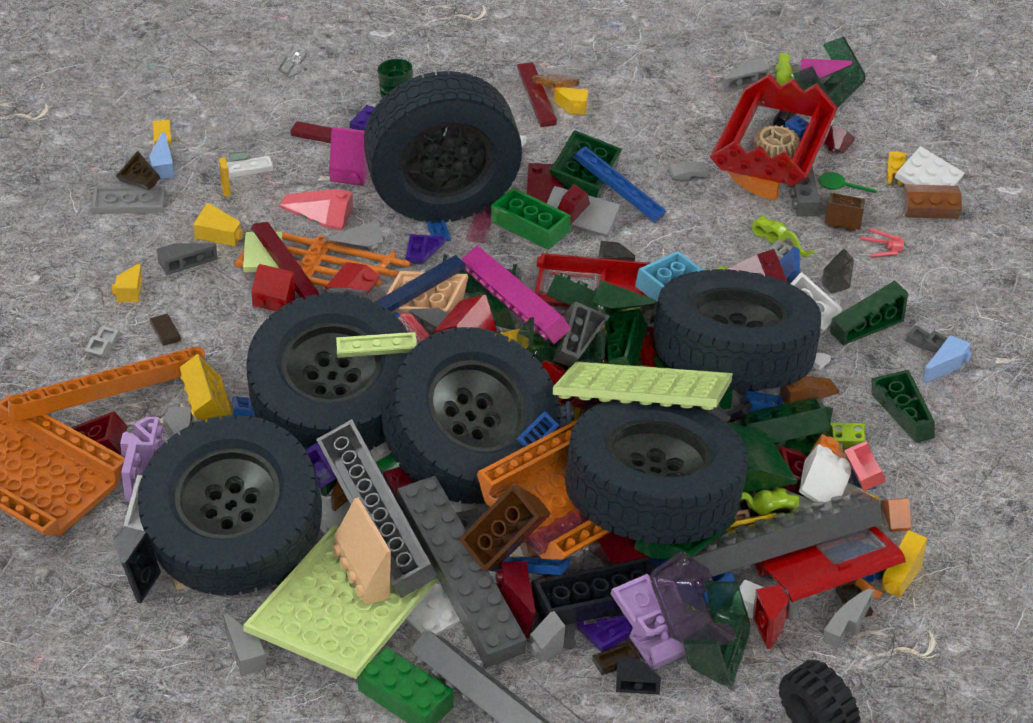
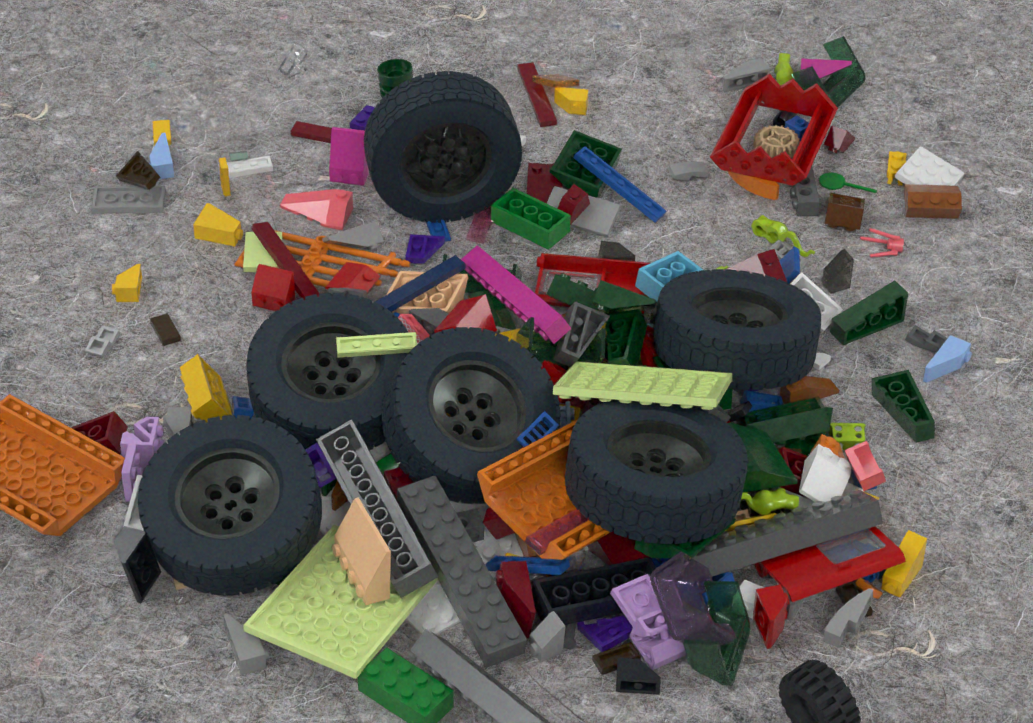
(99, 385): orange beam -> none
(185, 255): dark grey slope -> none
(504, 527): reddish brown slope -> none
(897, 514): orange slope -> none

